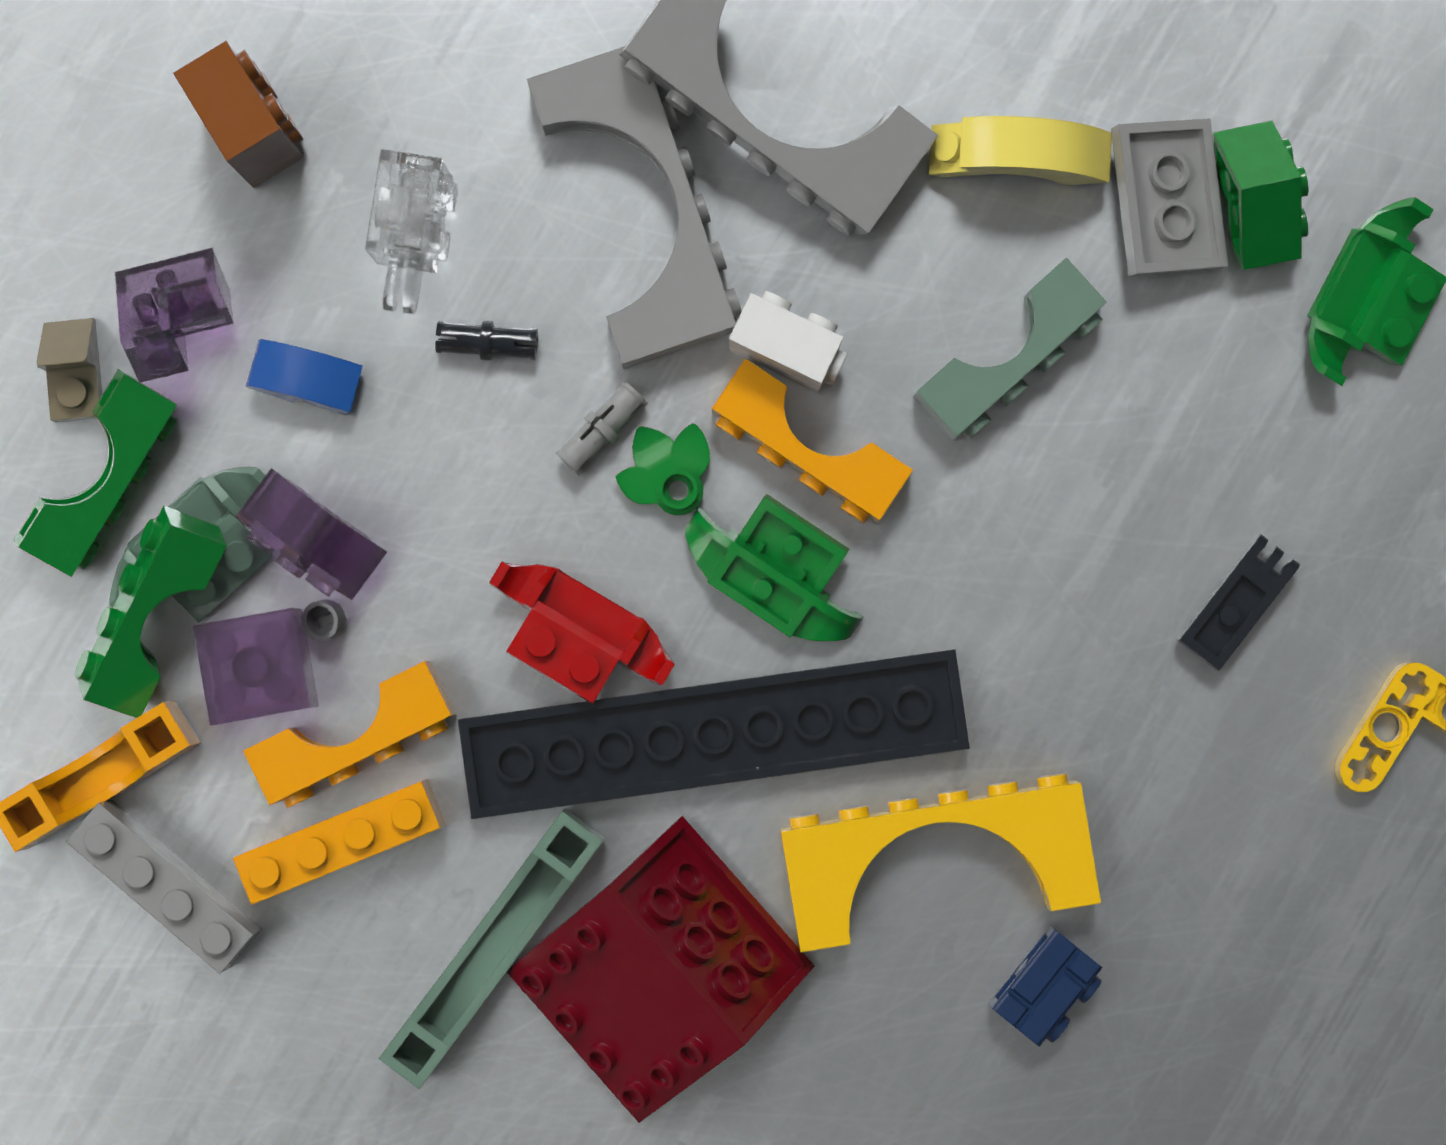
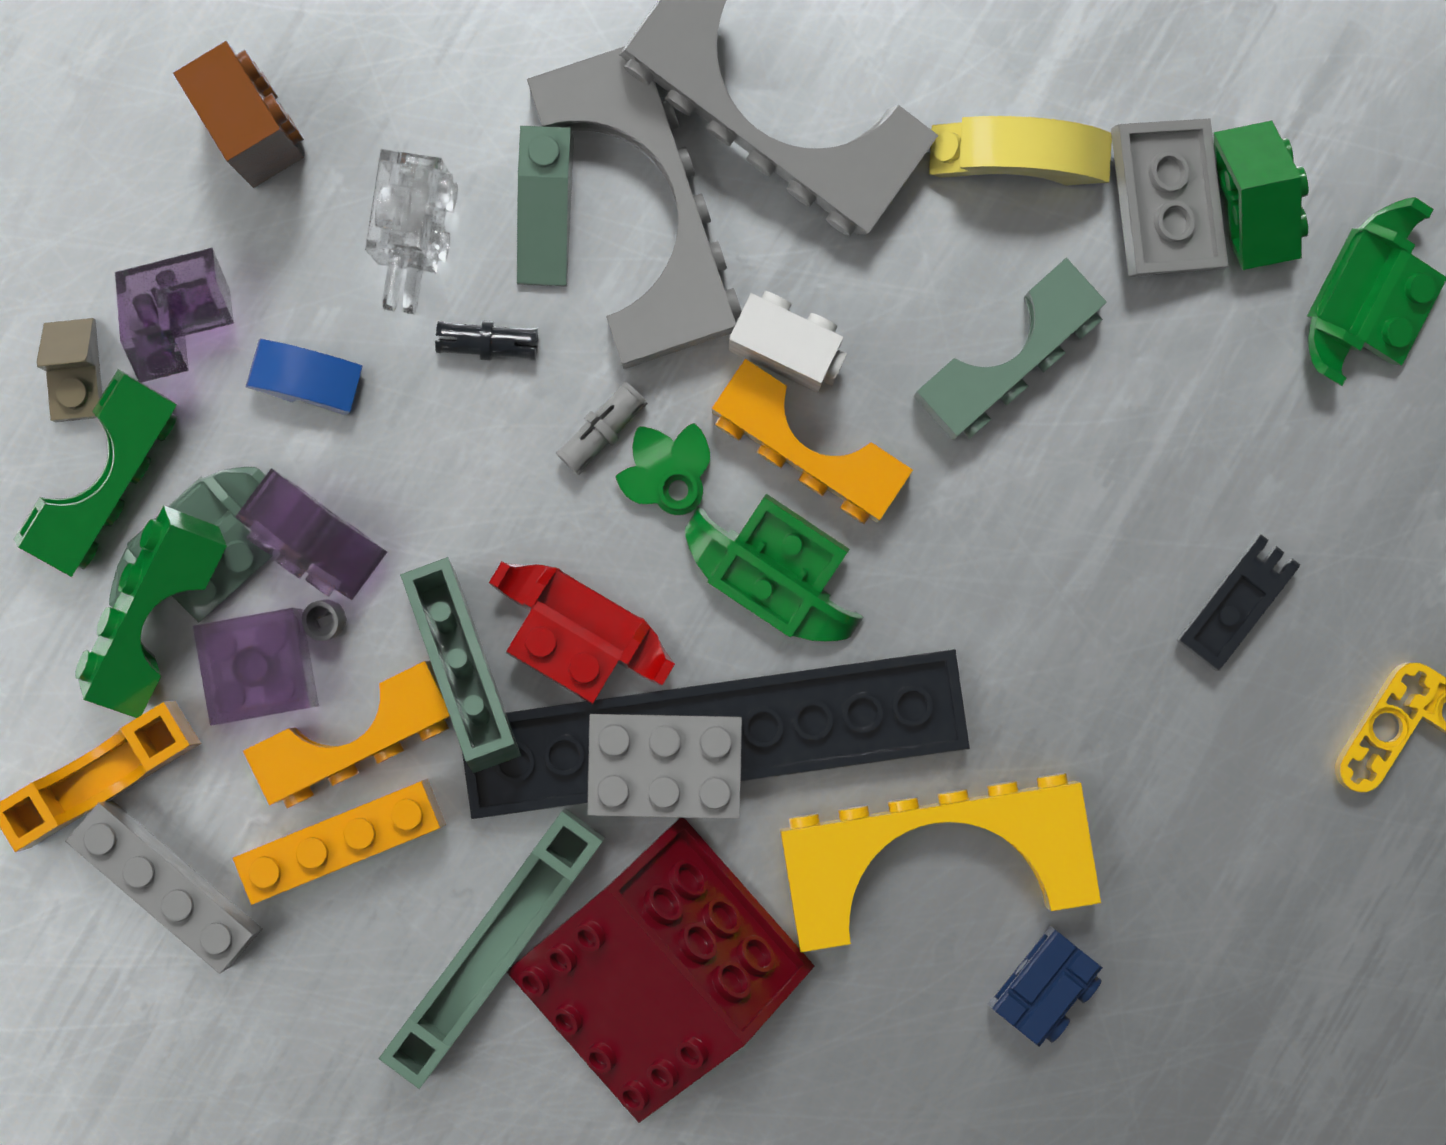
(460, 665): none -> sand green brick
(544, 205): none -> sand green slope
(664, 766): none -> light grey plate

